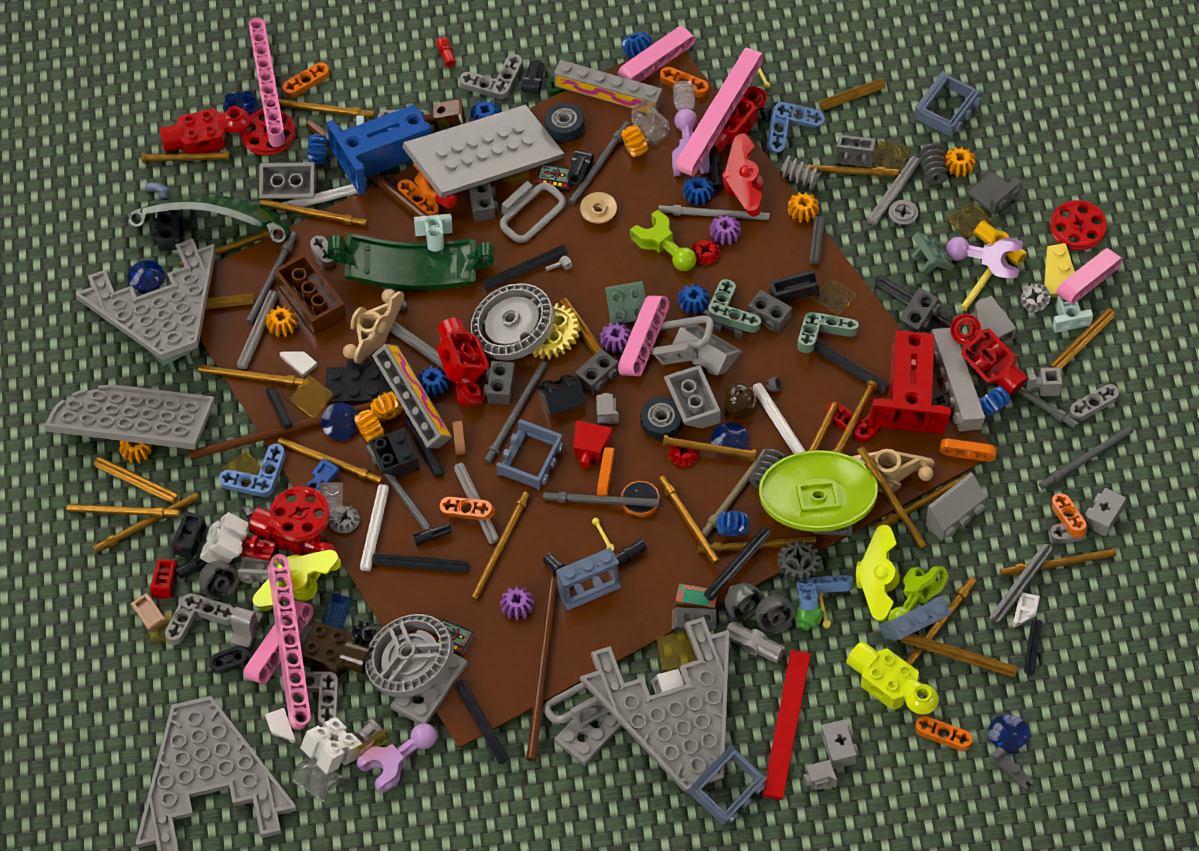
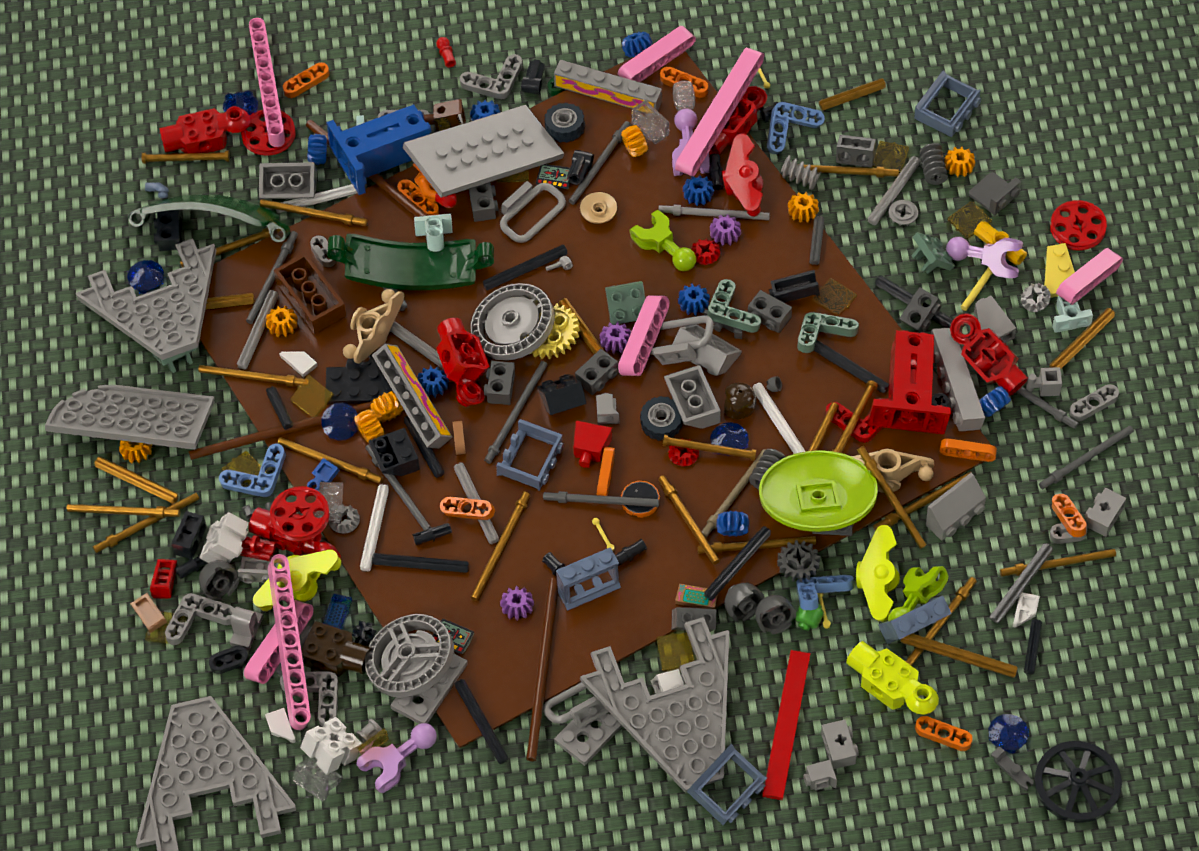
(356, 111): pearl gold bar -> none
(755, 642): light grey piece -> none
(1078, 784): none -> black wheel

